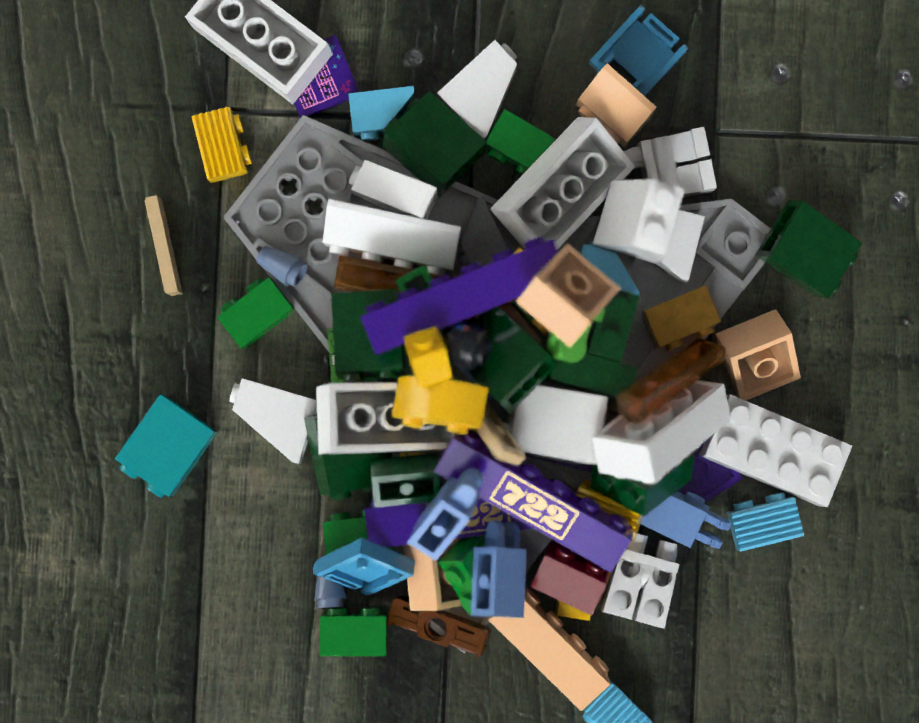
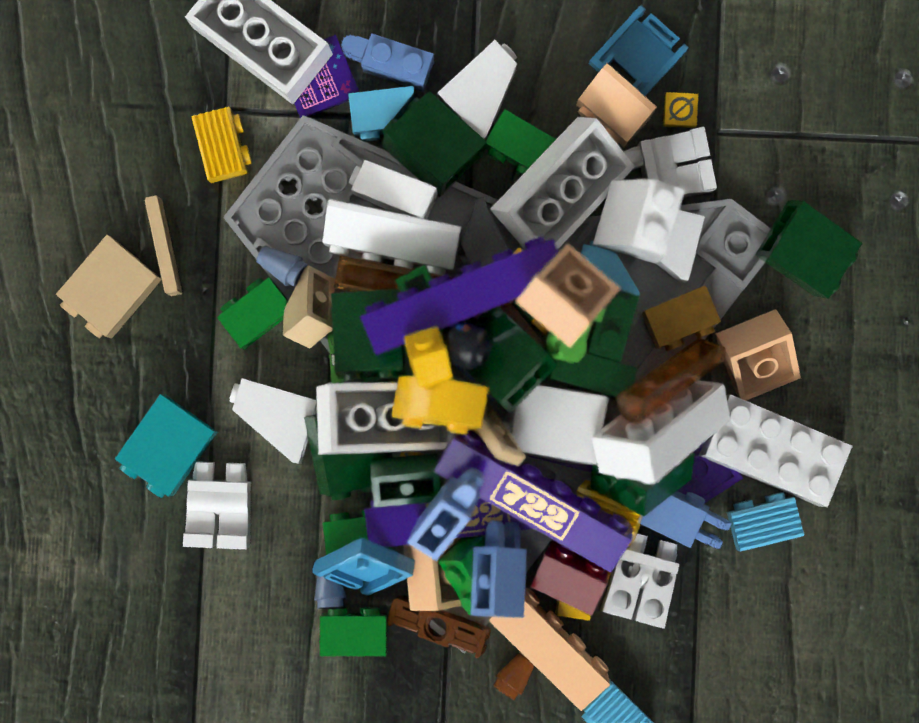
(107, 288): none -> tan brick
(224, 498): none -> white hips
(309, 308): none -> tan slope
(390, 60): none -> medium blue hinge
(514, 676): none -> dark orange cone
(680, 110): none -> yellow tile

